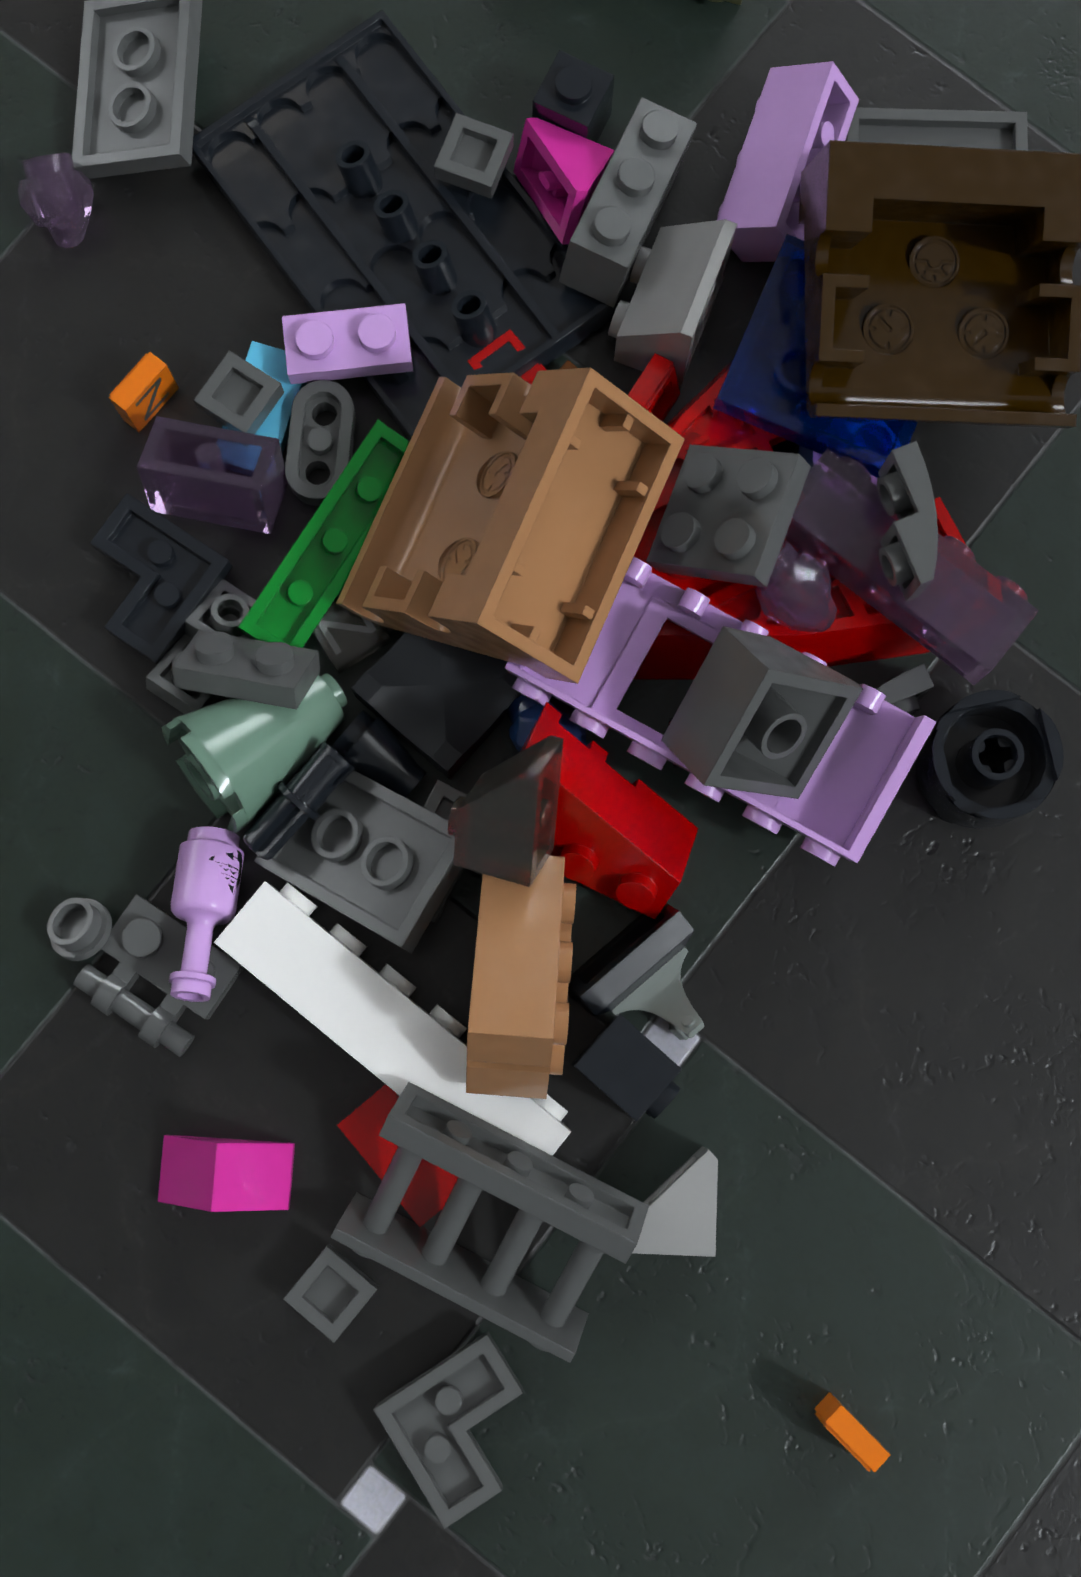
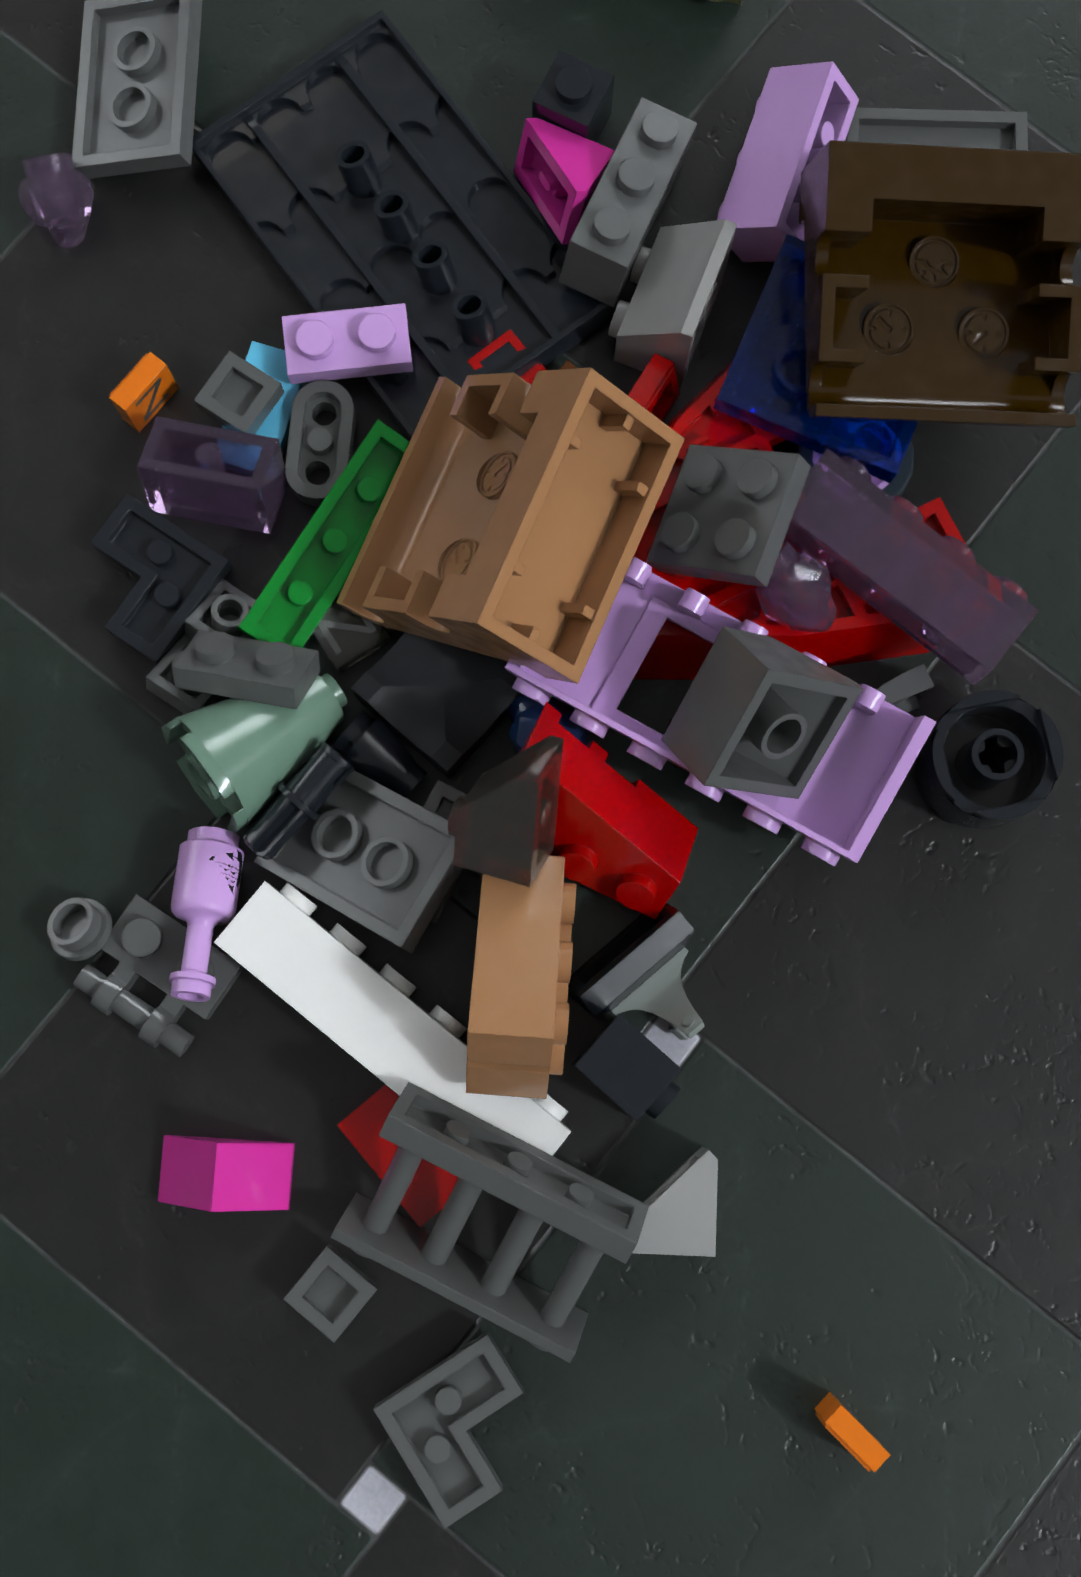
(474, 155): dark grey plate -> none
(911, 542): dark grey slope -> none

